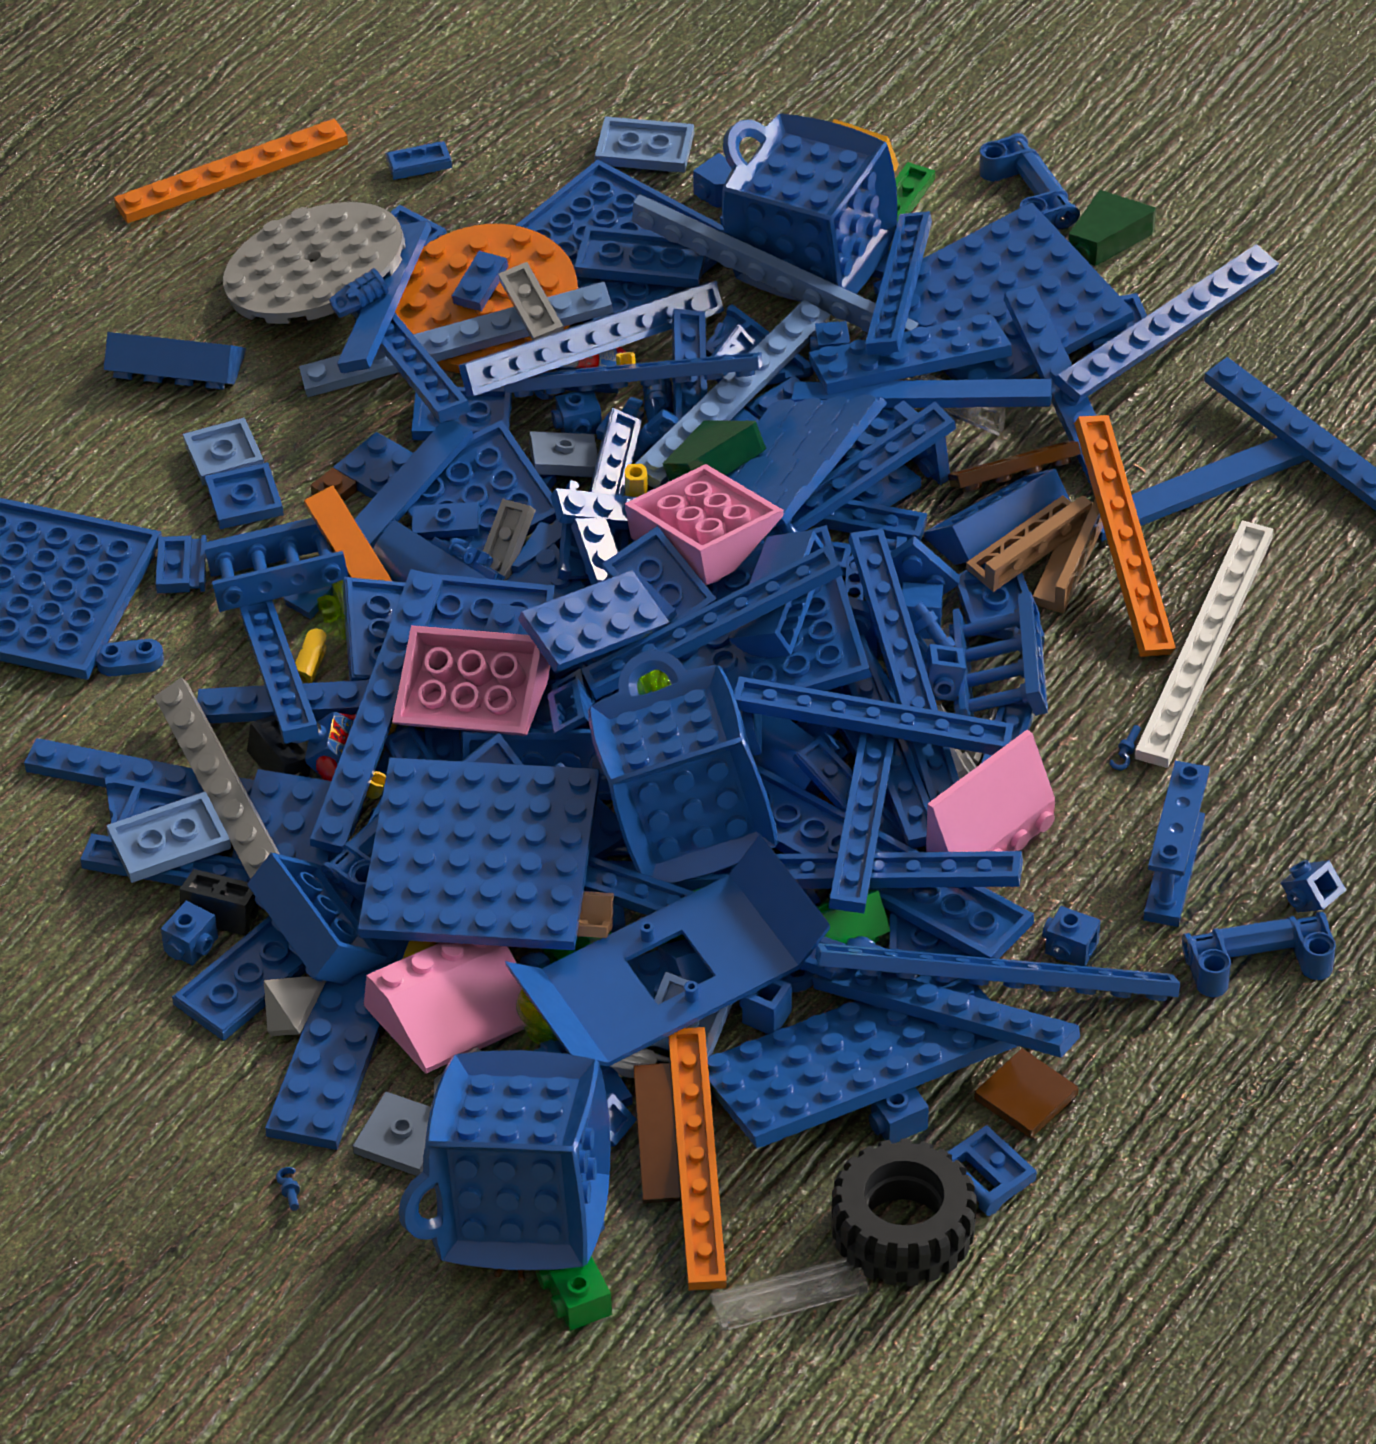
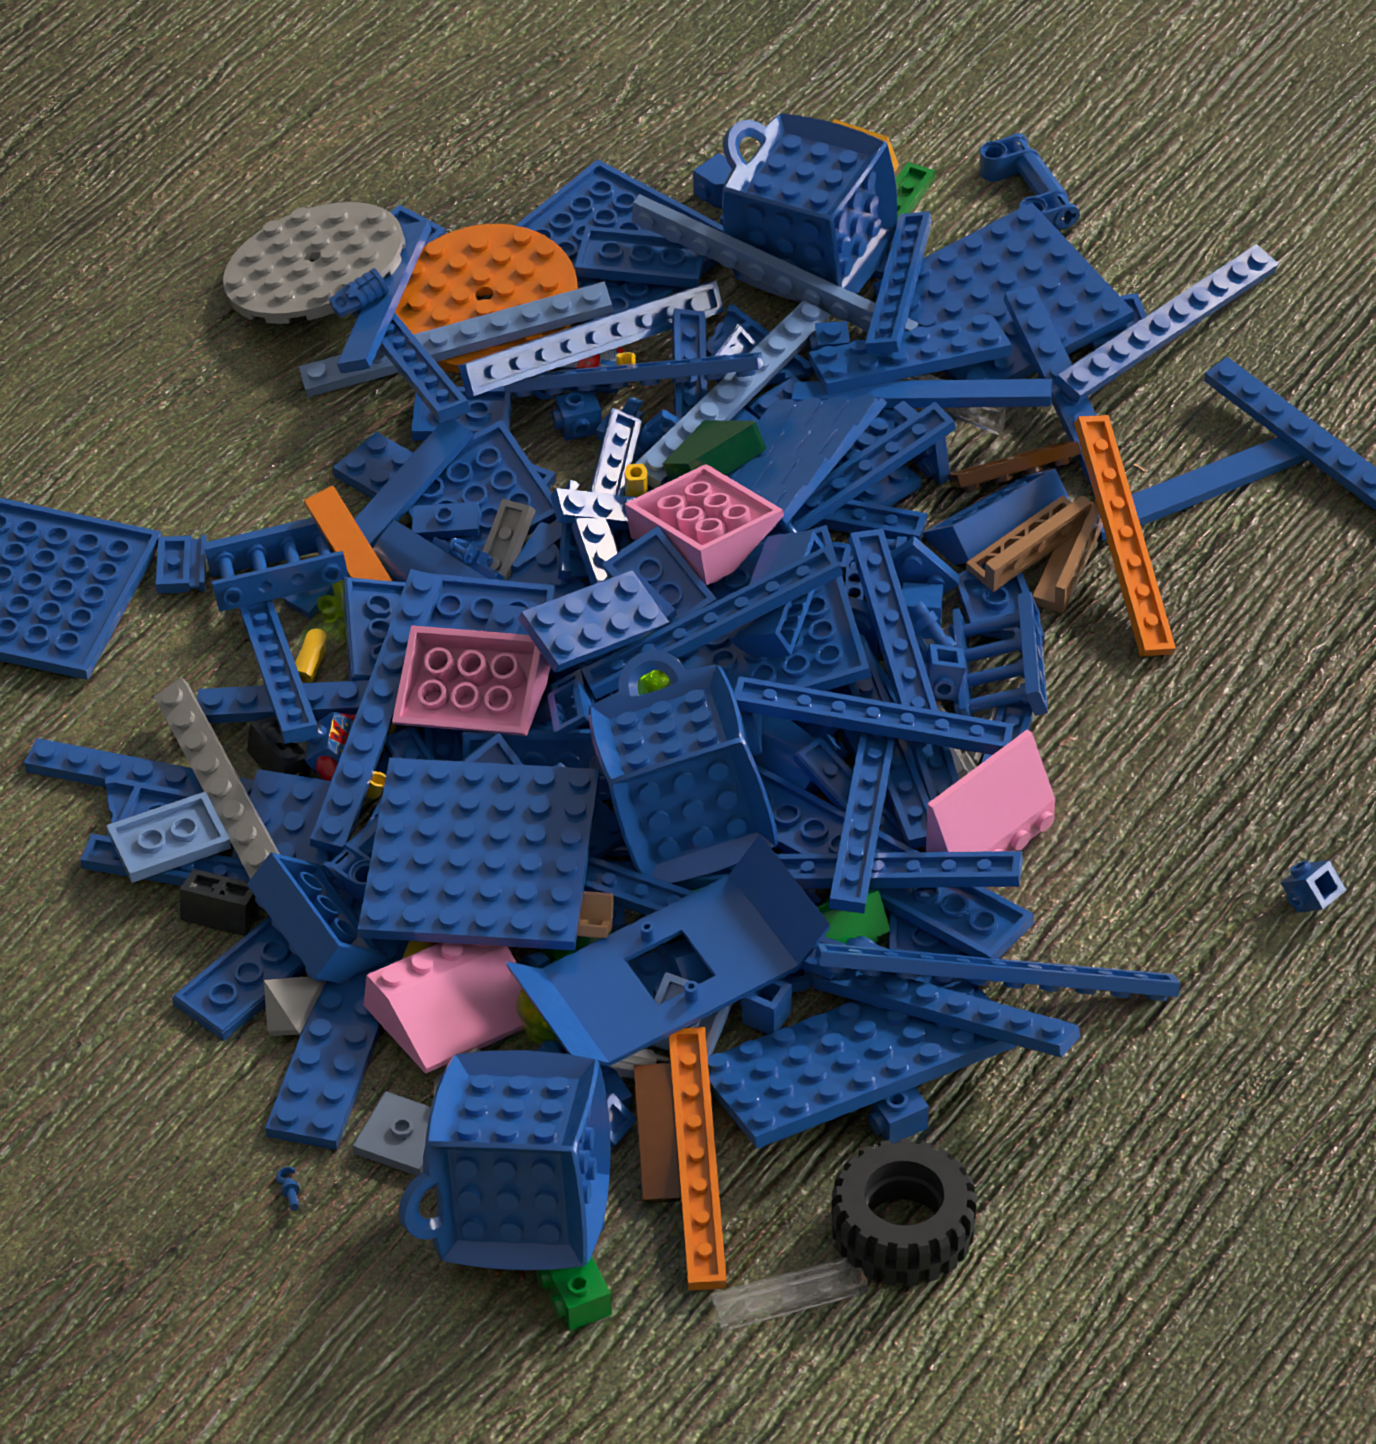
(130, 657): blue plate -> none
(172, 358): blue slope -> none
(189, 933): blue brick -> none
(222, 448): medium blue plate -> none
(230, 171): orange plate -> none
(244, 495): blue plate -> none
(344, 485): reddish brown plate -> none
(418, 160): blue plate -> none
(479, 281): blue plate -> none
(530, 301): light grey plate -> none
(563, 453): sand blue plate -> none
(645, 144): medium blue plate -> none
(658, 398): blue hinge -> none
(996, 1163): blue plate -> none
(1026, 1093): reddish brown tile -> none
(1071, 936): blue brick -> none
(1111, 226): dark green slope -> none
(1126, 747): blue hand -> none
(1176, 843): blue fence -> none
(1204, 644): white plate -> none
(1210, 953): blue piece -> none

